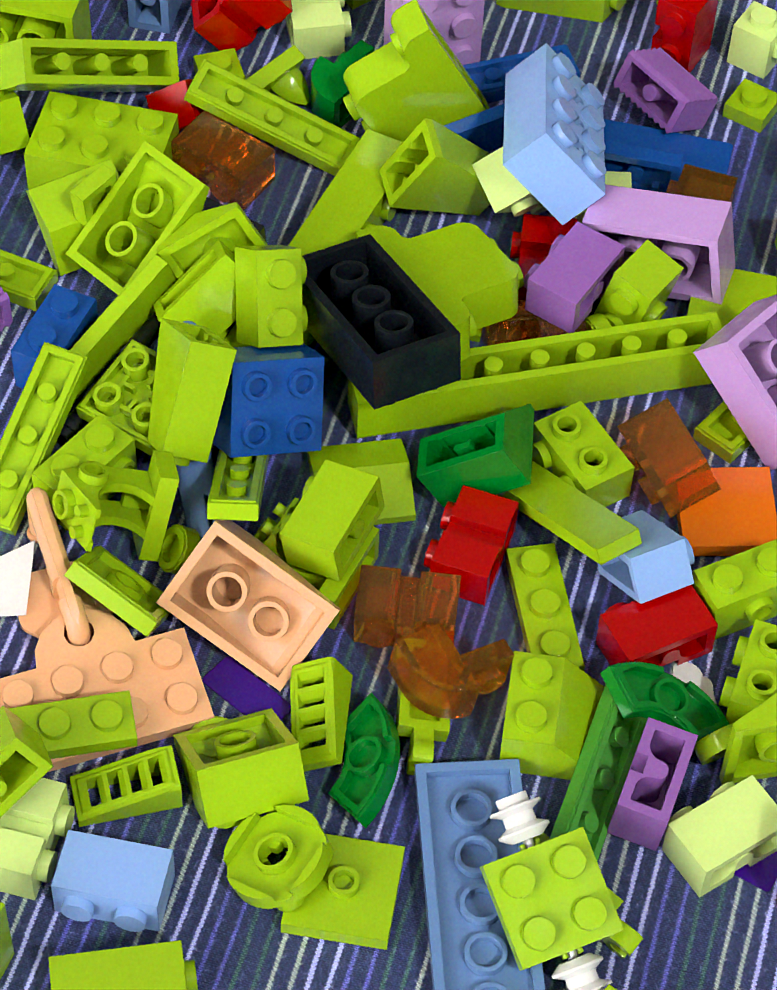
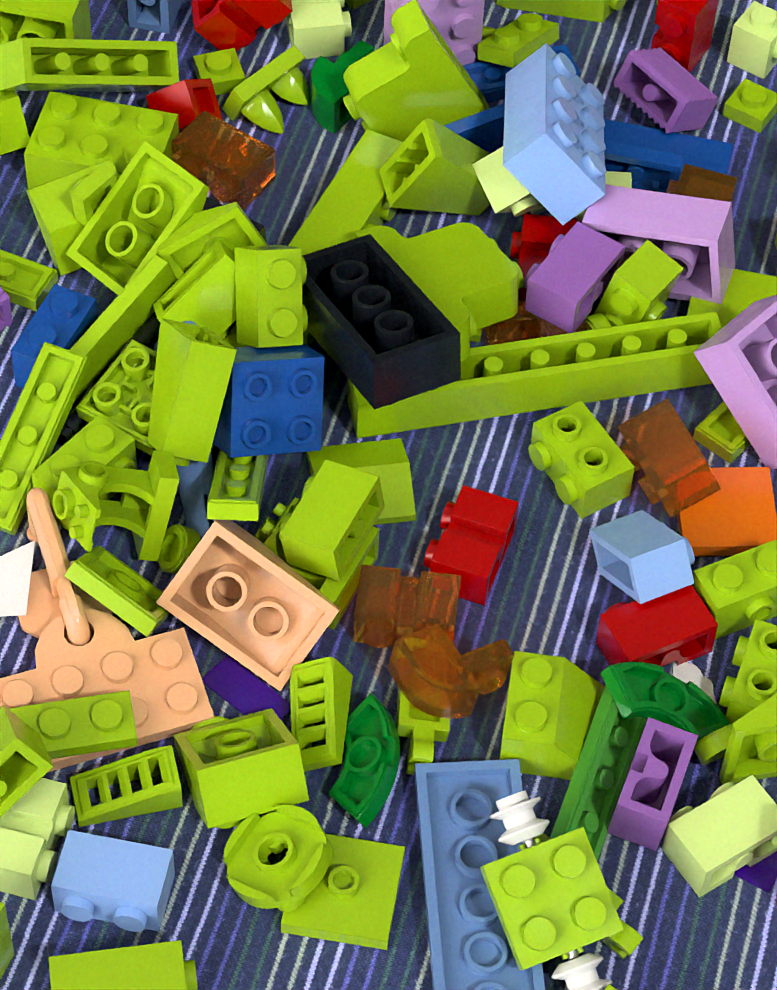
(270, 118): lime tile -> none
(482, 454): green slope -> none
(516, 40): none -> lime plate
(543, 602): lime plate -> none
(574, 516): lime tile -> none

